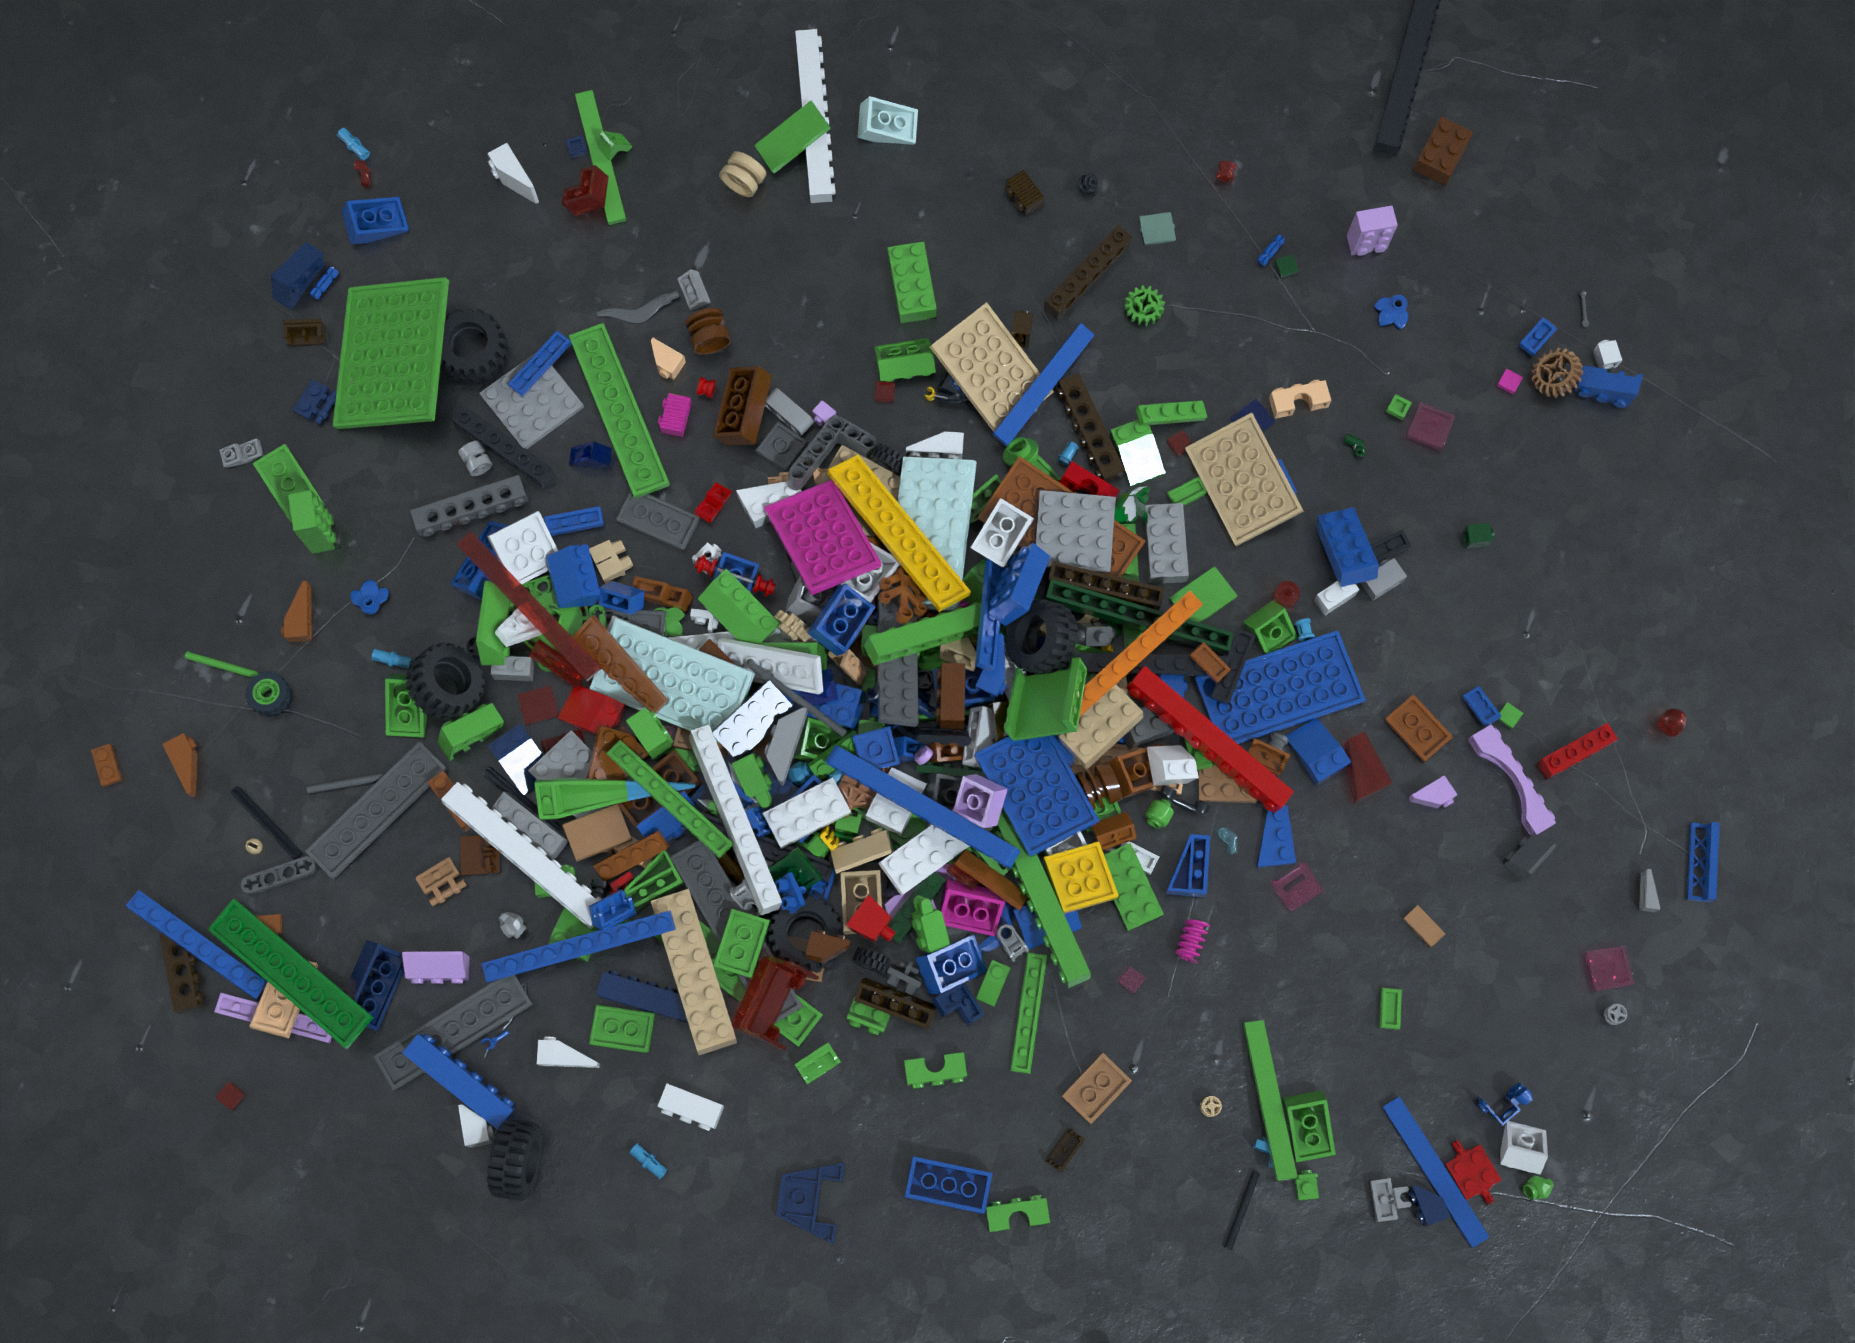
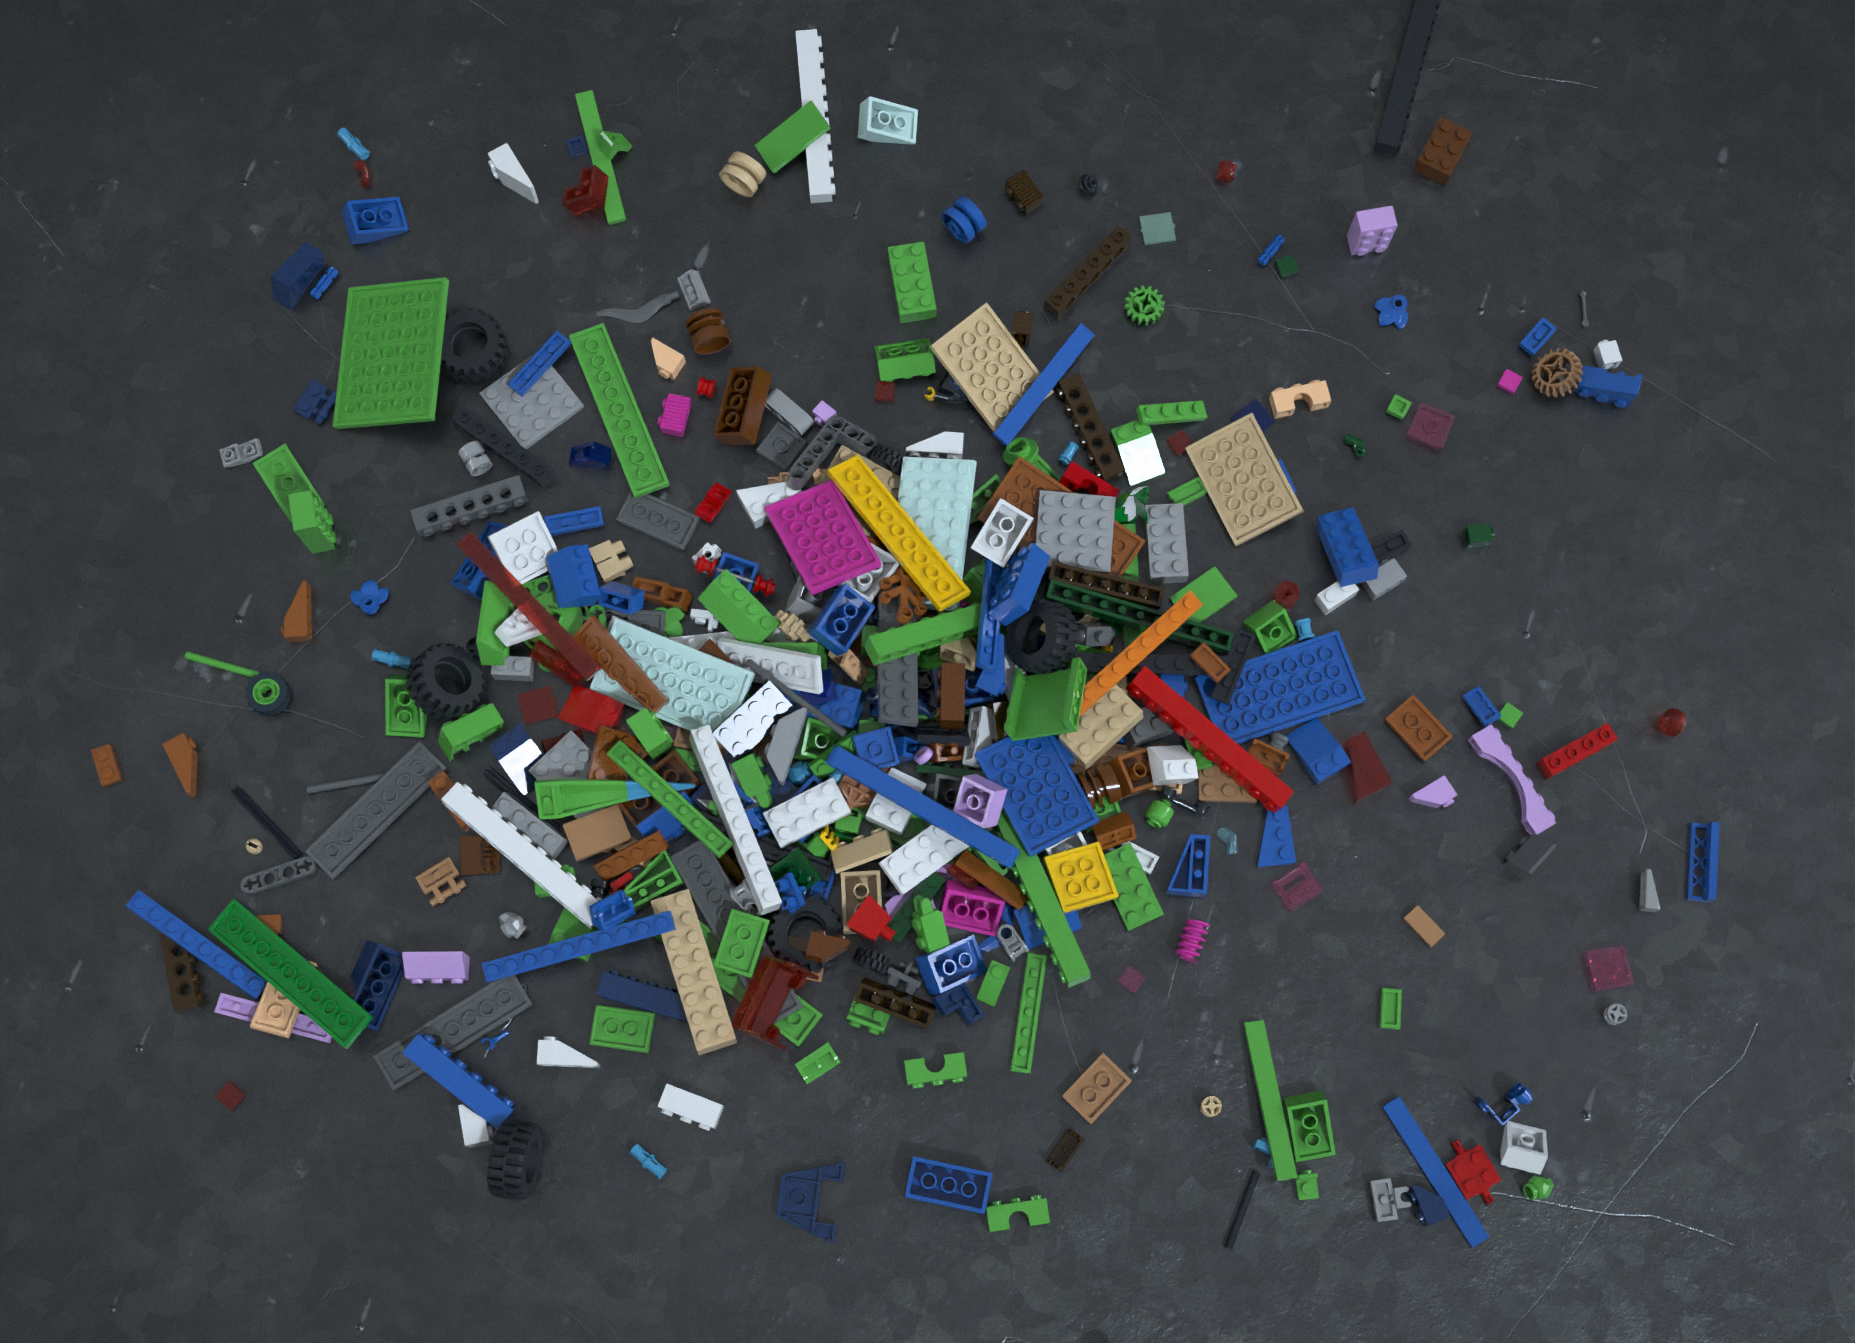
(304, 332): dark brown hinge -> none
(963, 219): none -> blue wheel

